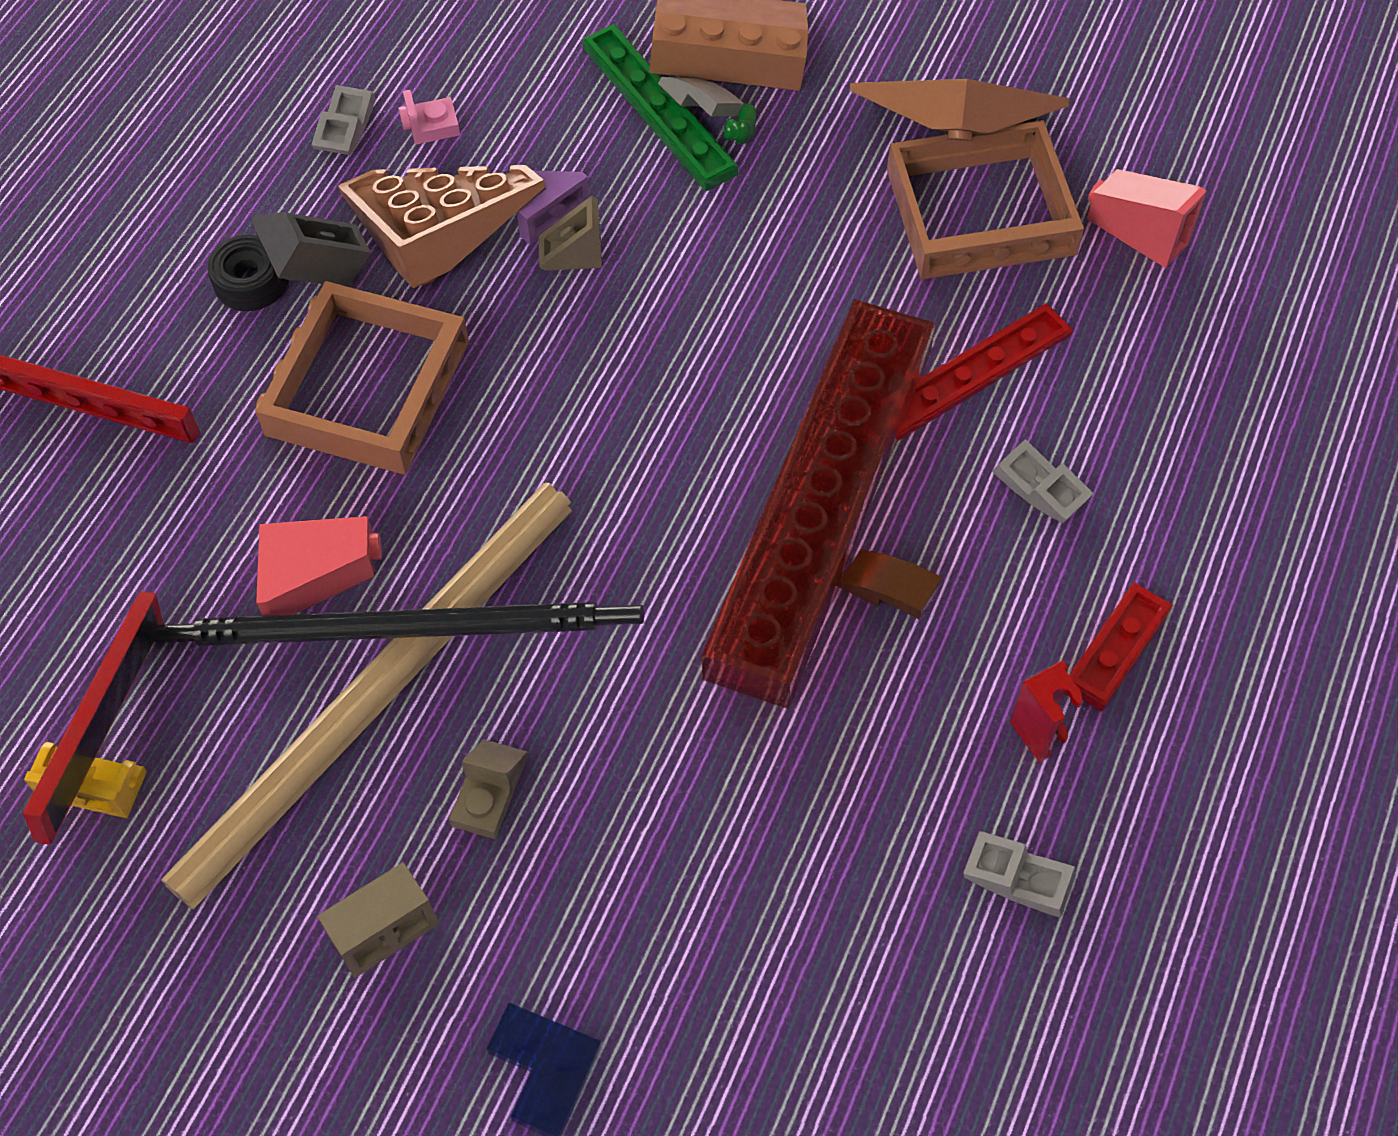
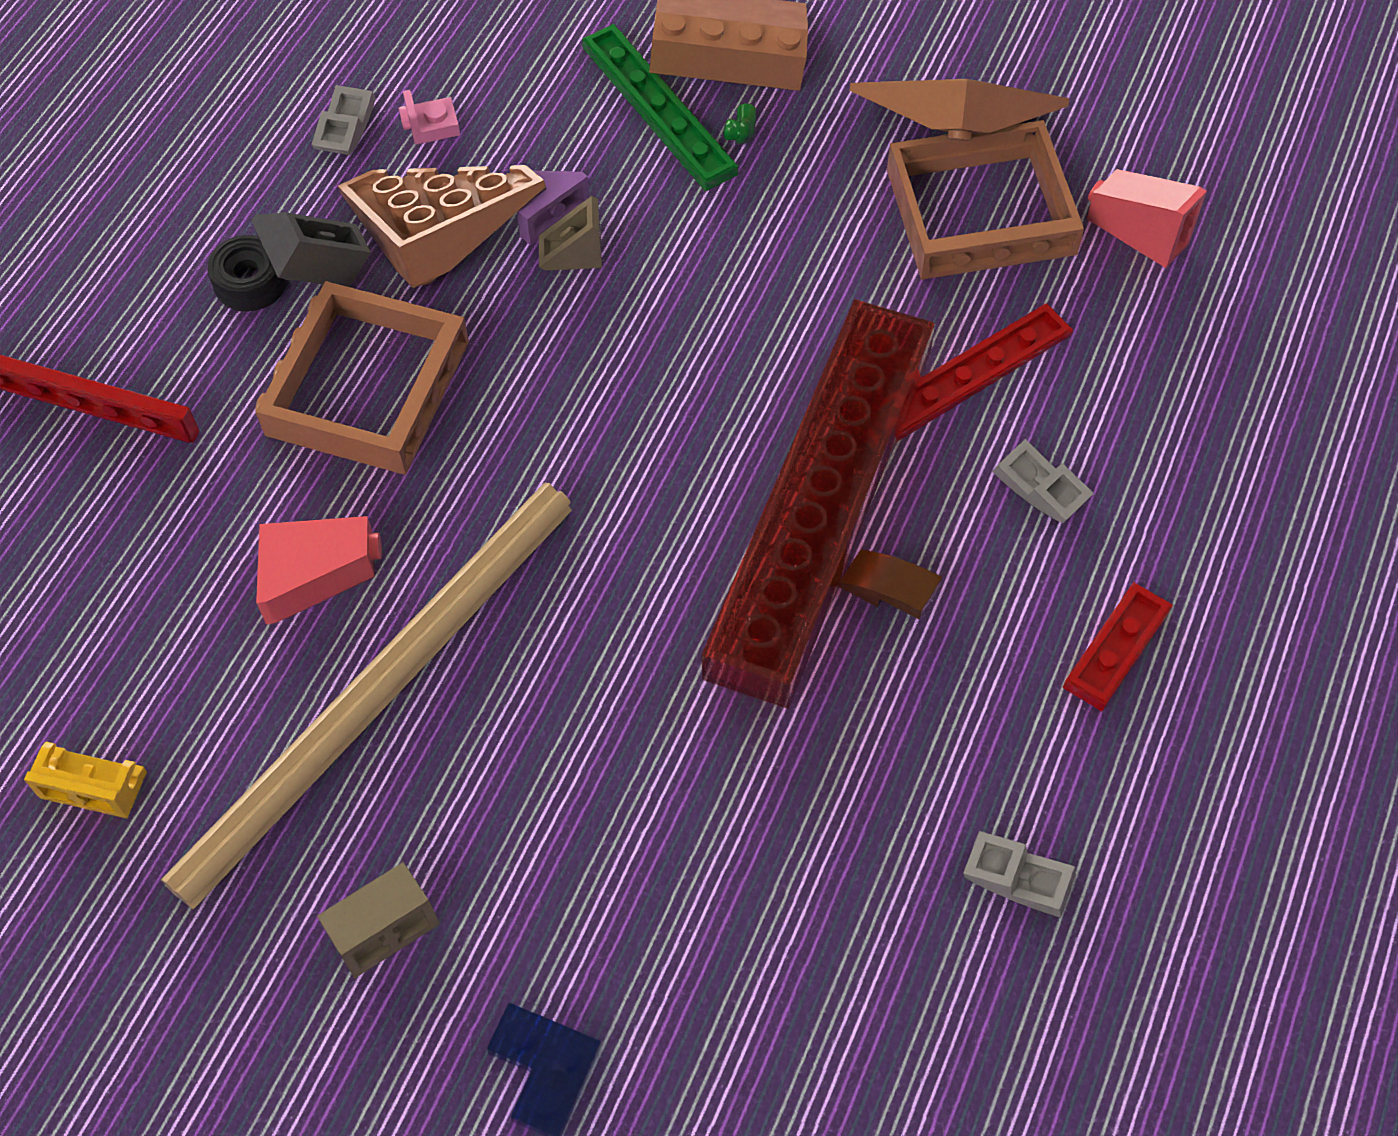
(92, 720): tile -> none
(400, 624): black axle -> none
(489, 785): dark tan slope -> none
(703, 93): light grey slope -> none
(1038, 709): red hinge -> none

